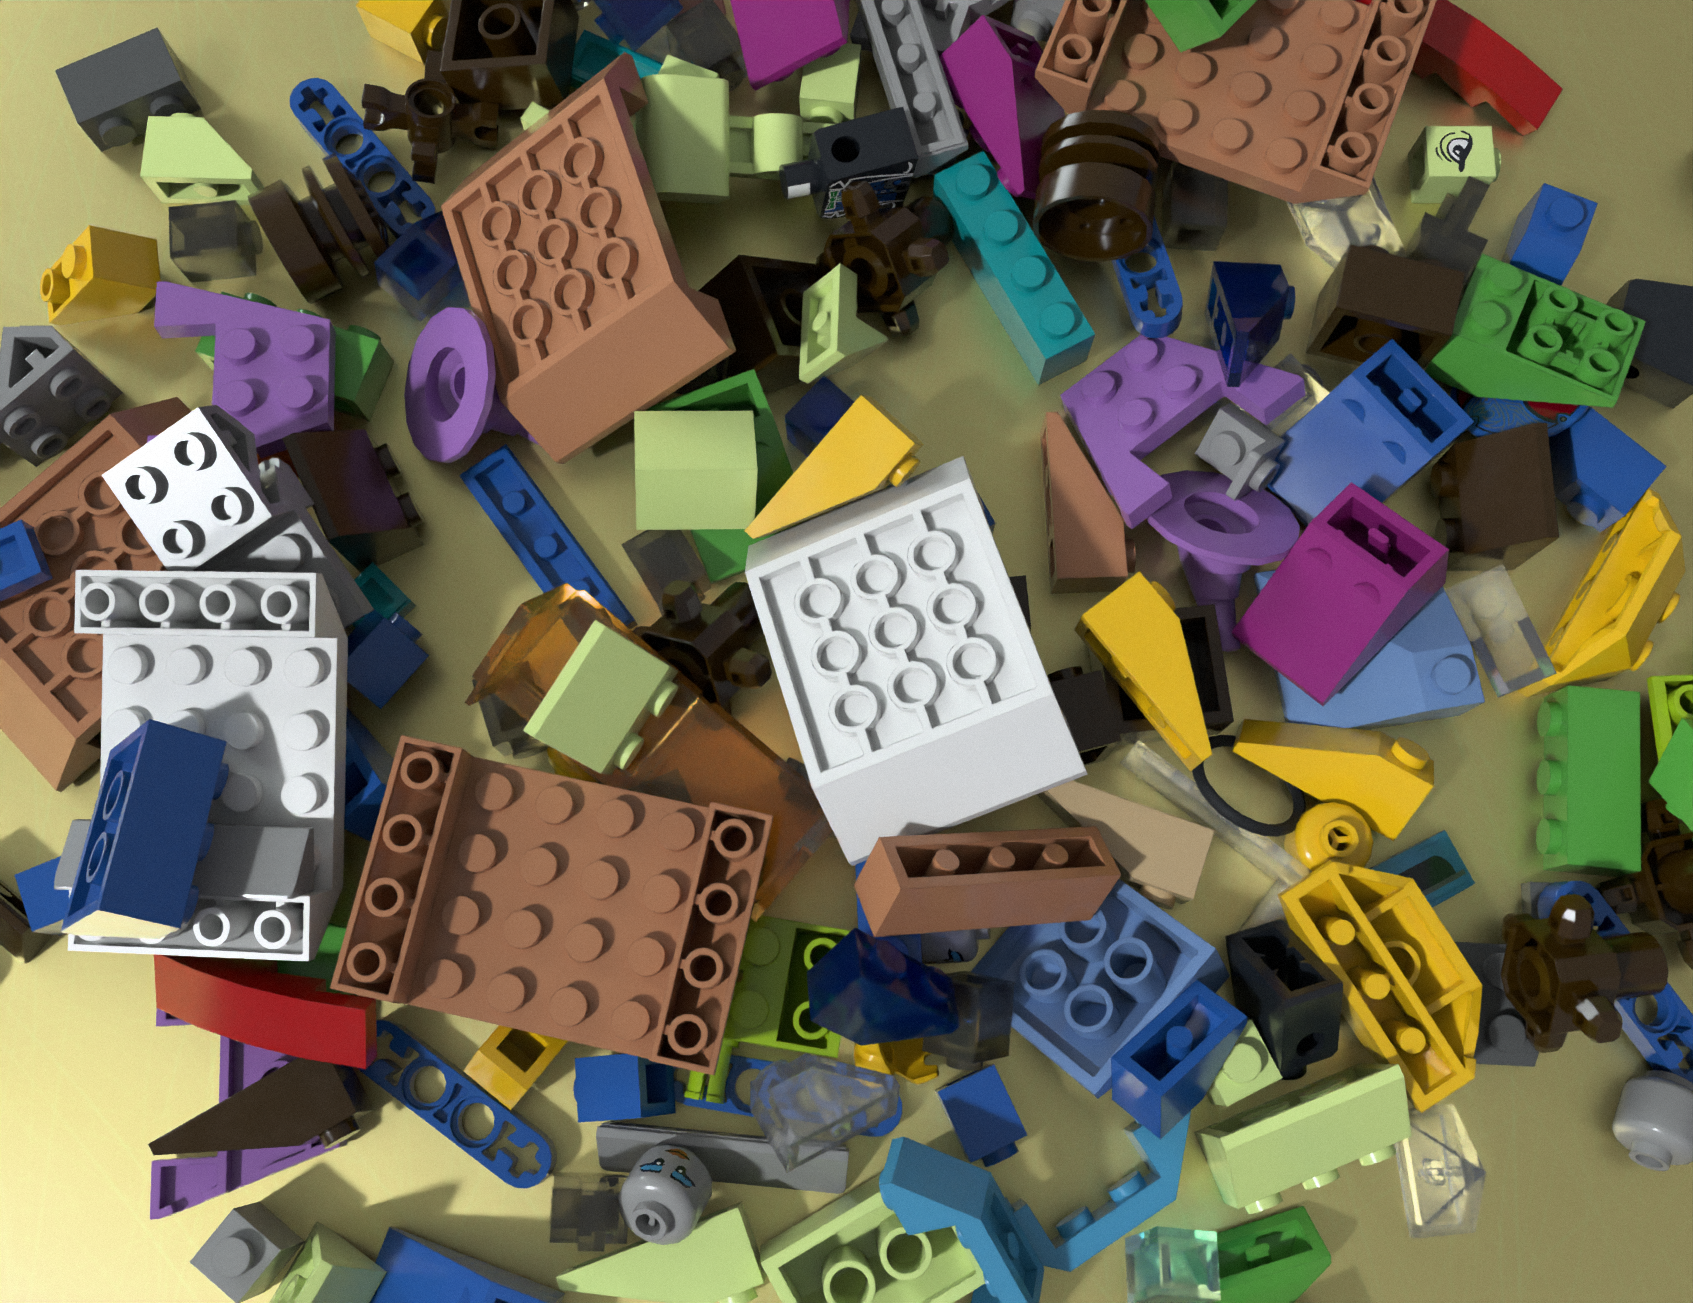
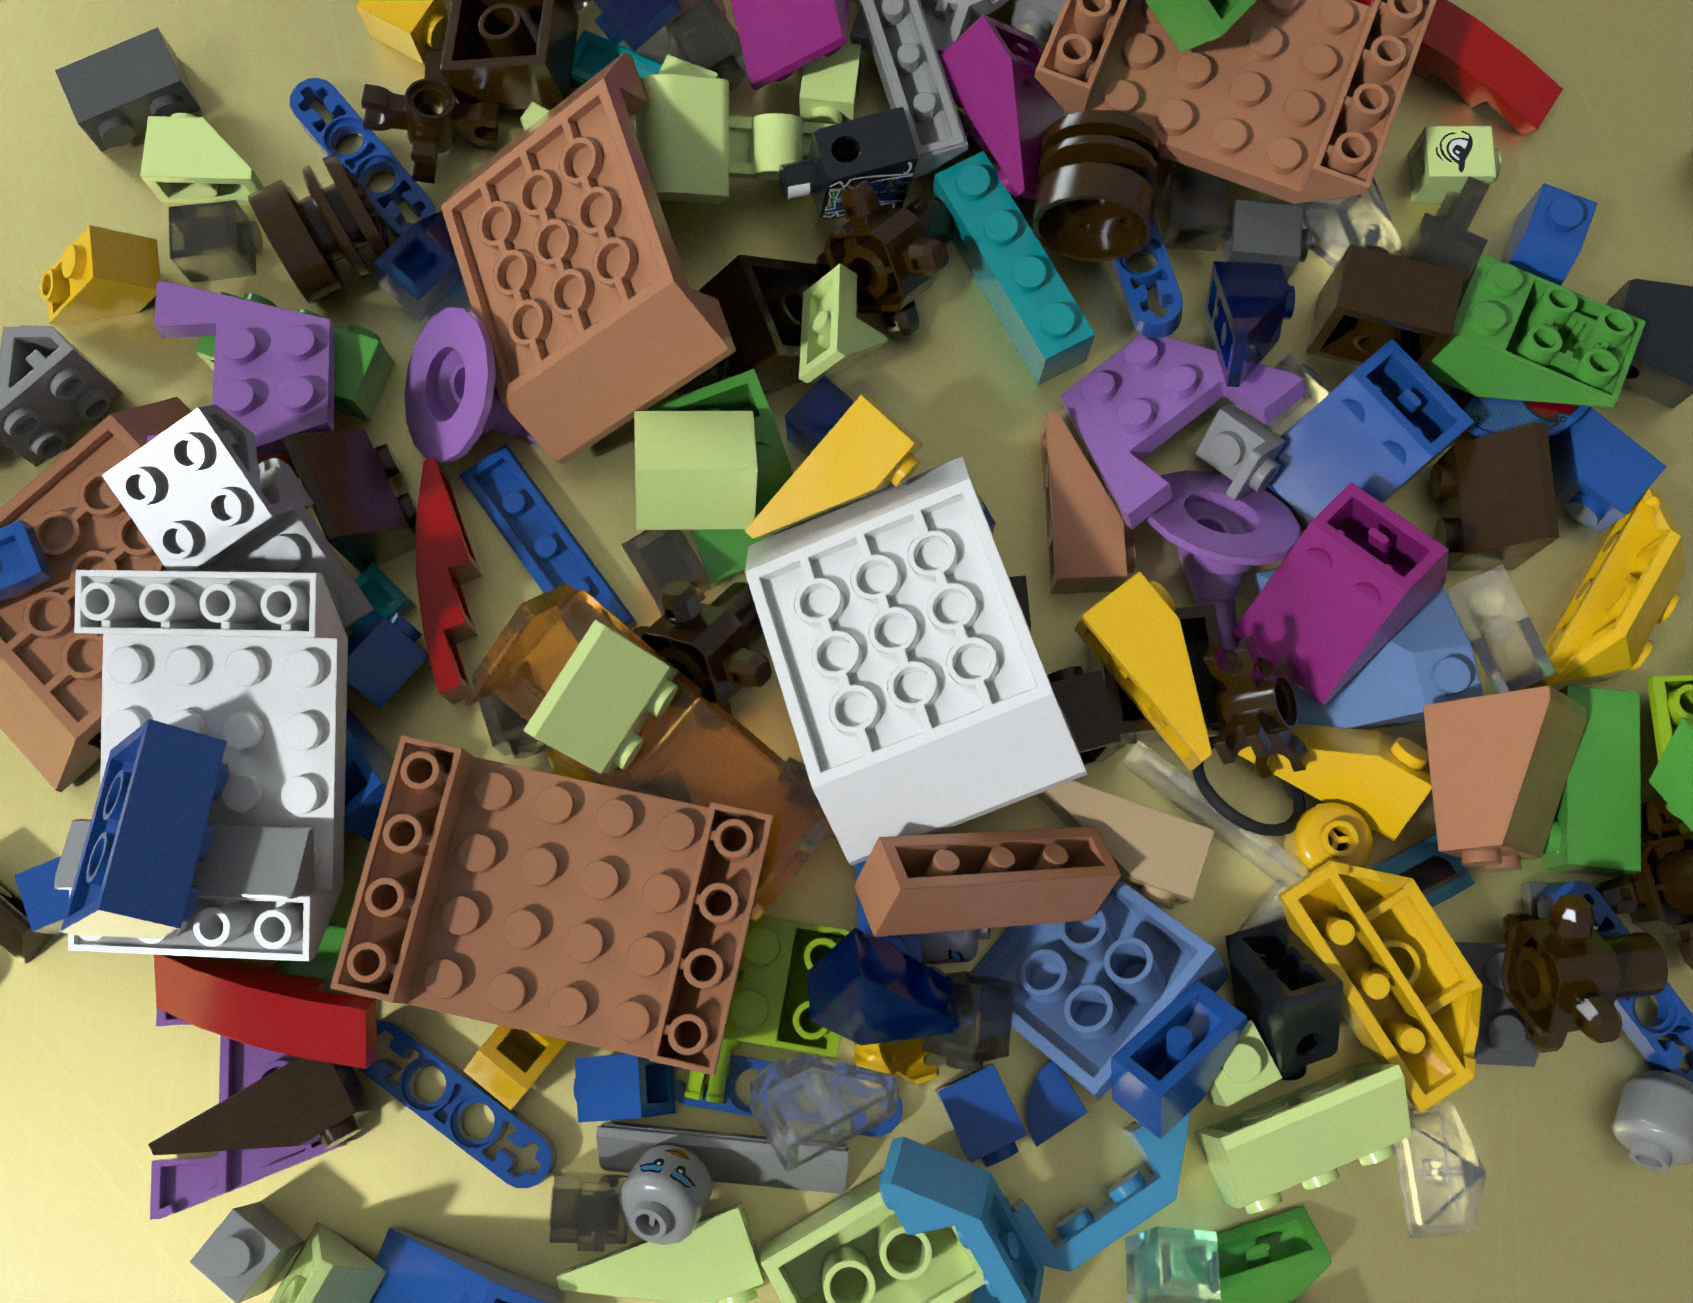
(442, 565): none -> red slope
(1050, 1104): none -> blue tile
(1256, 707): none -> dark brown pin
(1266, 235): none -> dark grey brick
(1500, 772): none -> nougat slope

